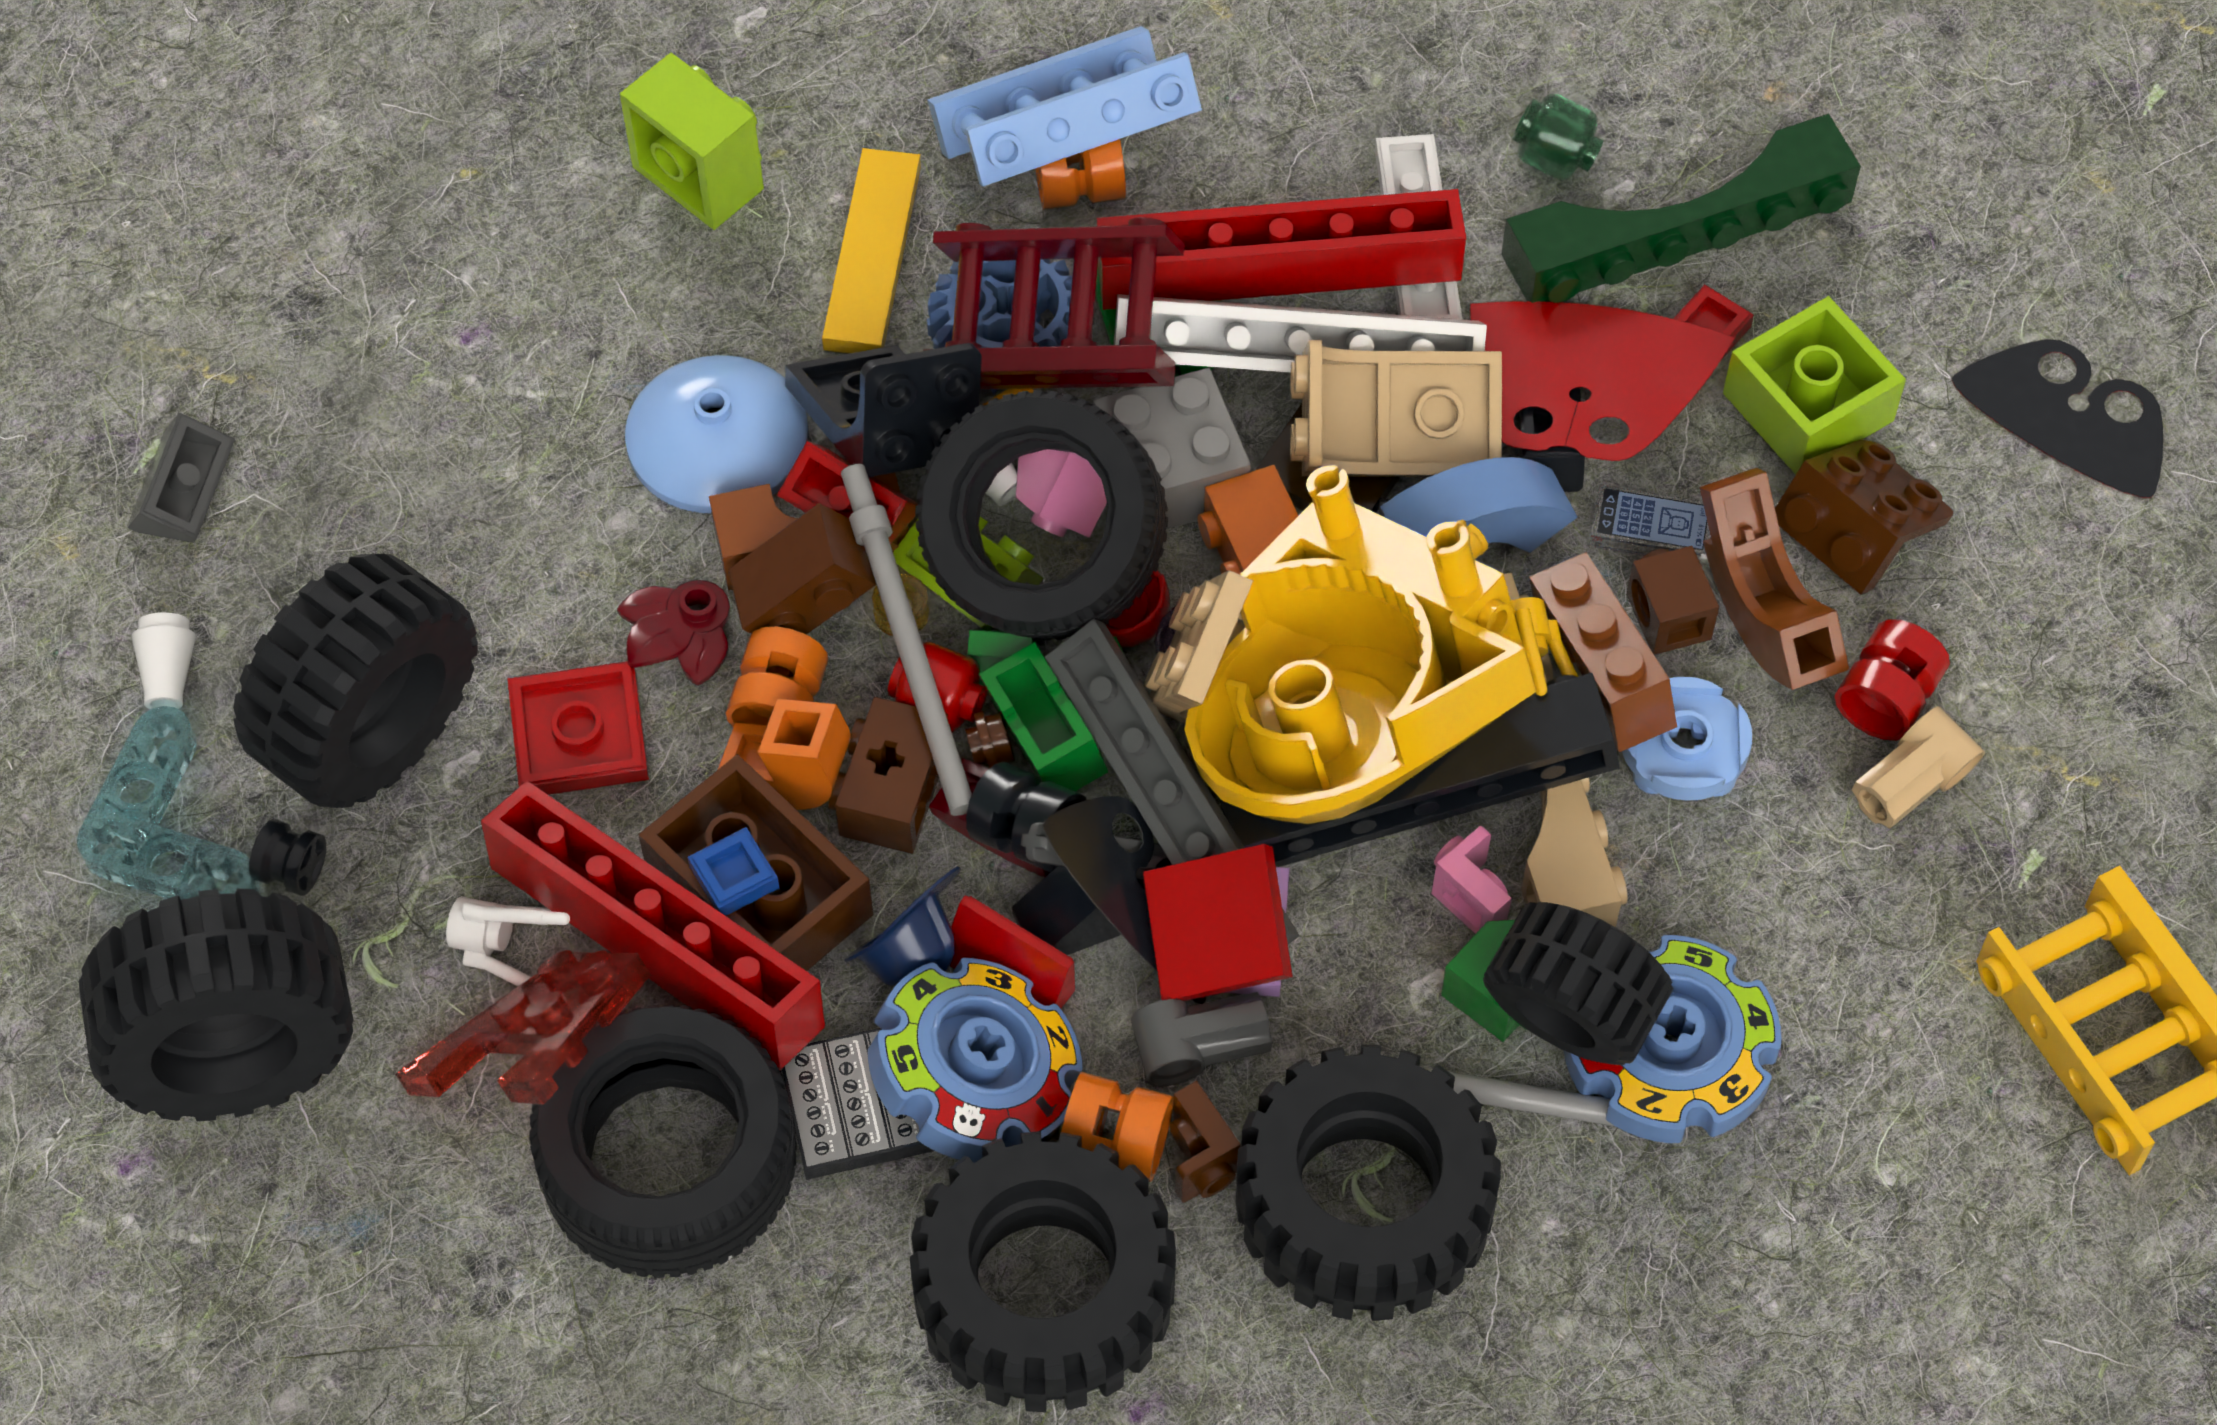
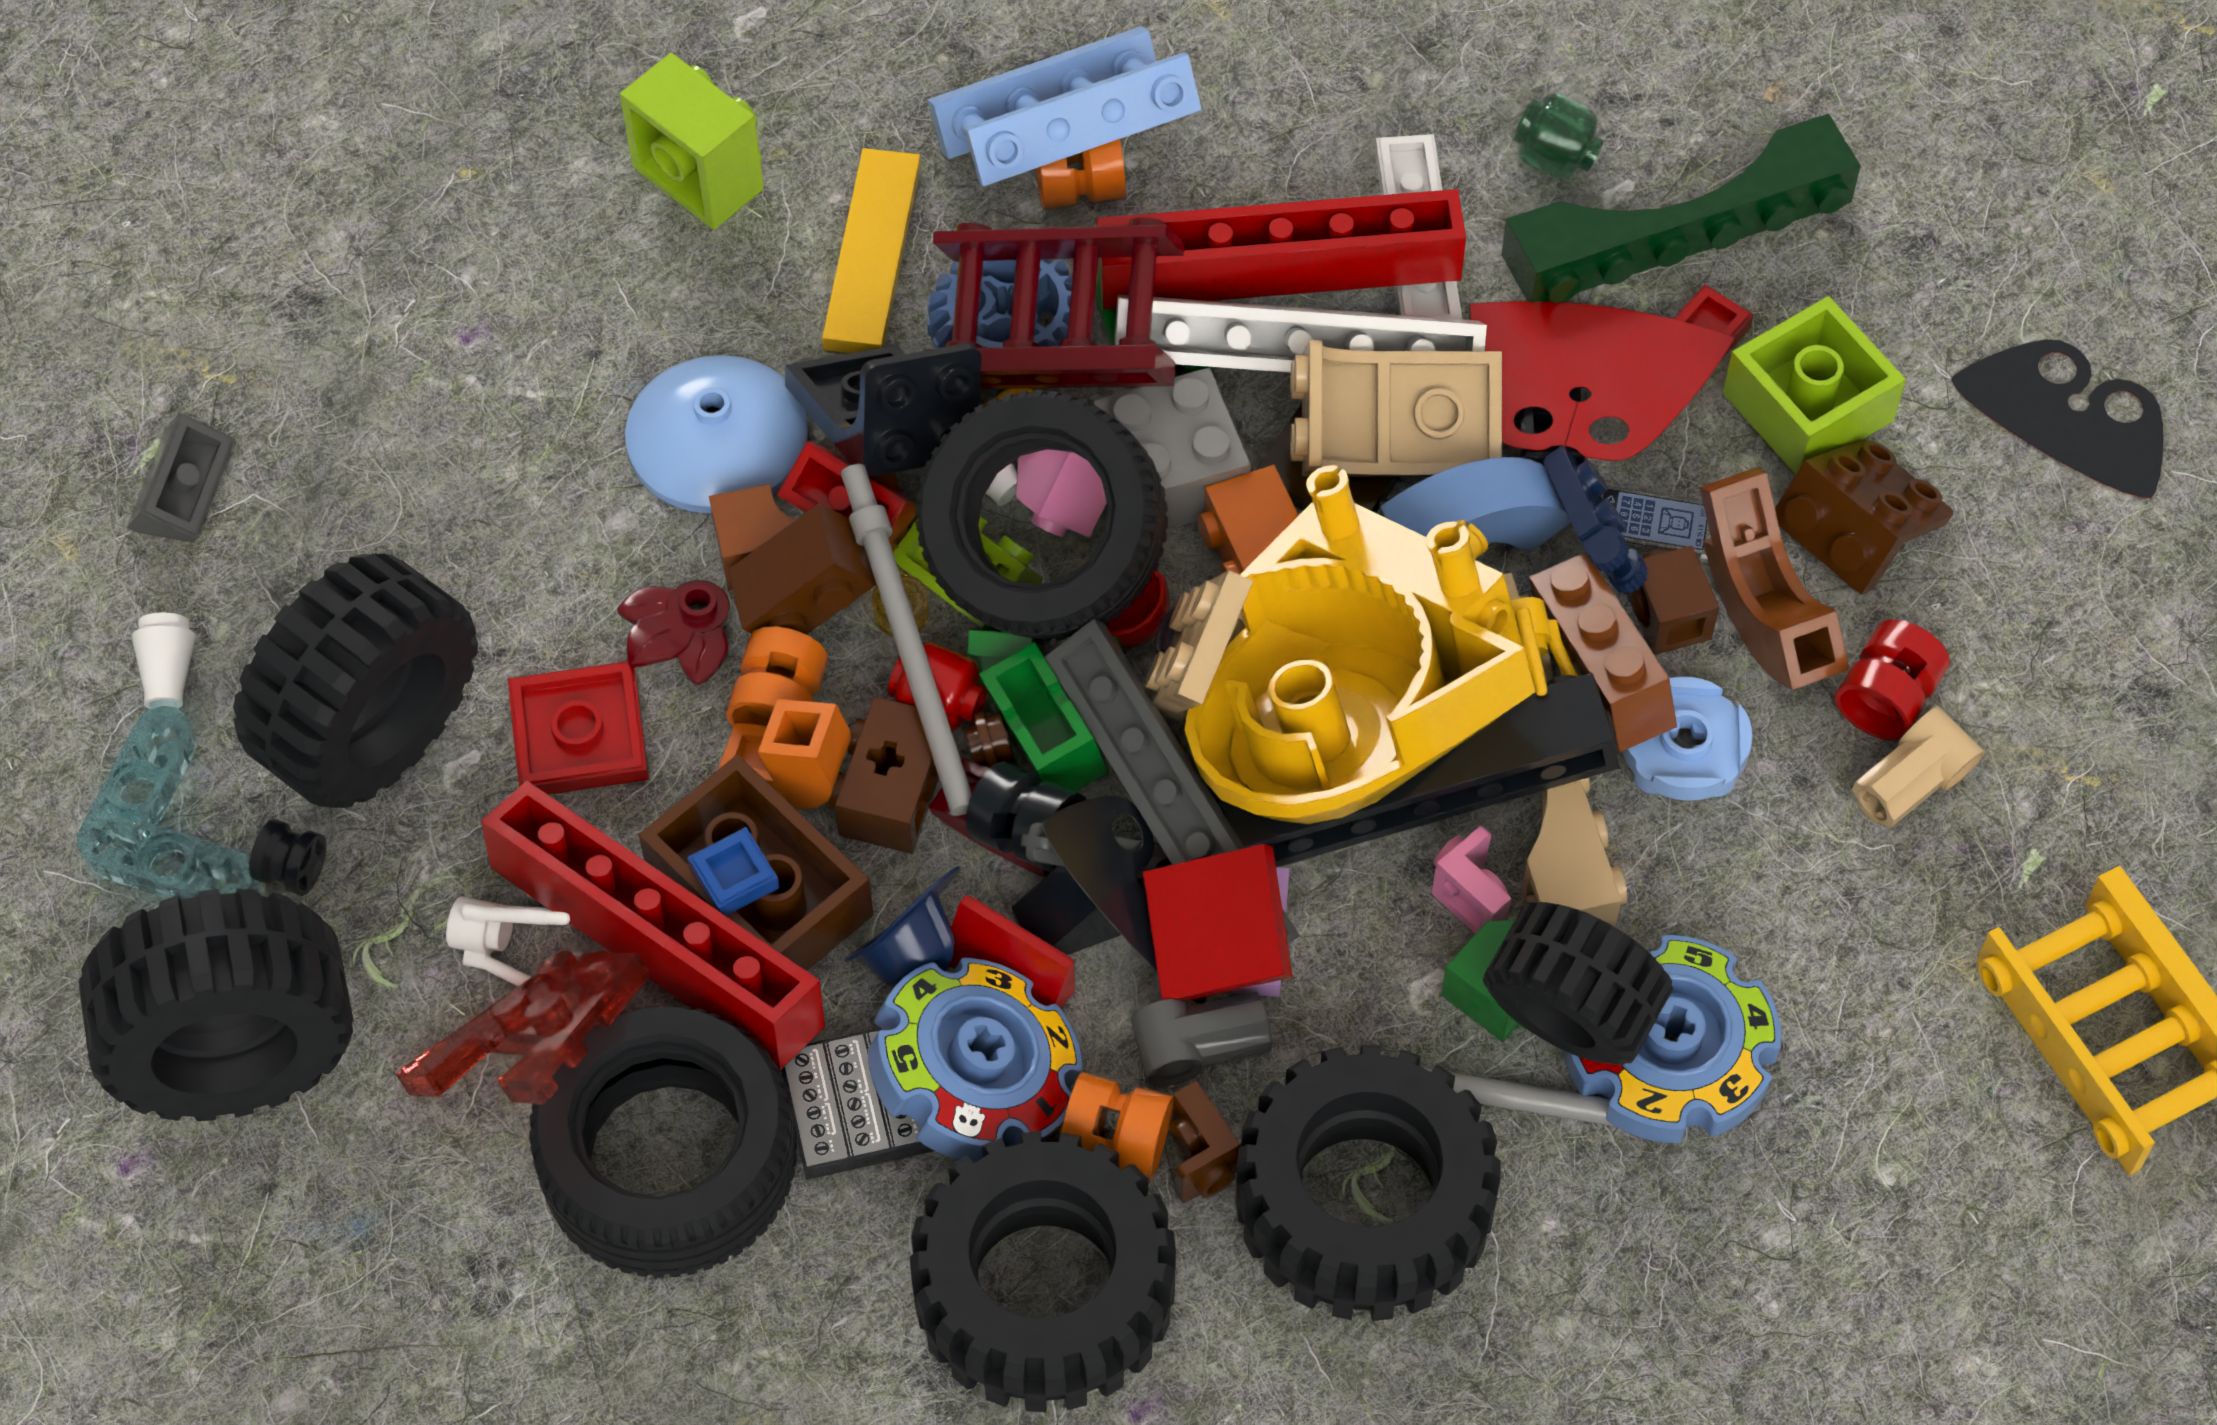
(1596, 520): none -> dark blue hinge

